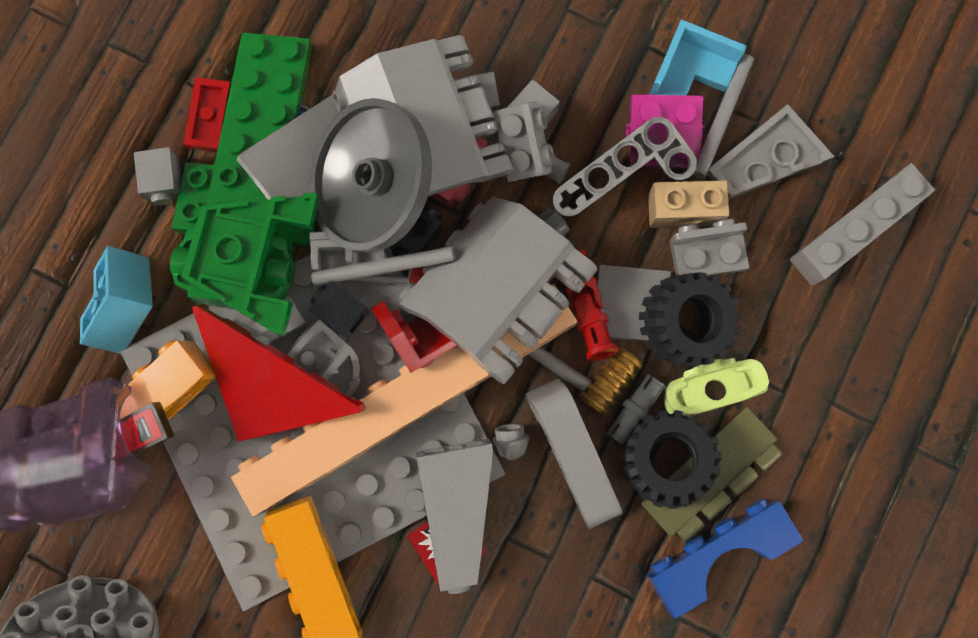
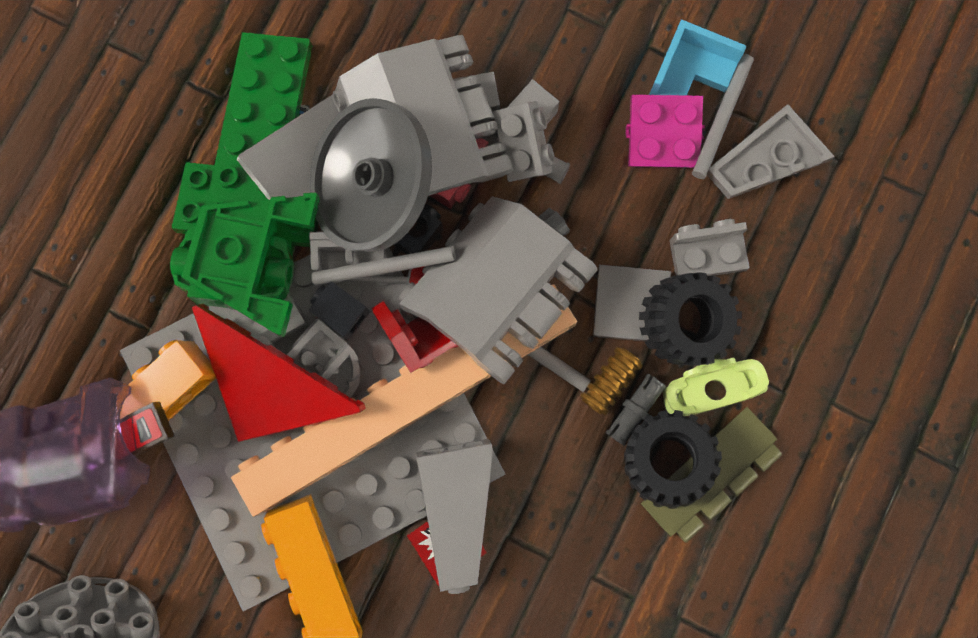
(119, 300): medium azure panel -> none
(158, 175): light grey brick -> none
(206, 114): red plate -> none
(511, 441): light grey plate -> none
(574, 452): light grey beam -> none
(592, 320): red piece -> none
(617, 173): light grey beam -> none
(683, 579): blue arch -> none
(687, 203): tan brick -> none
(862, 225): light grey arch -> none

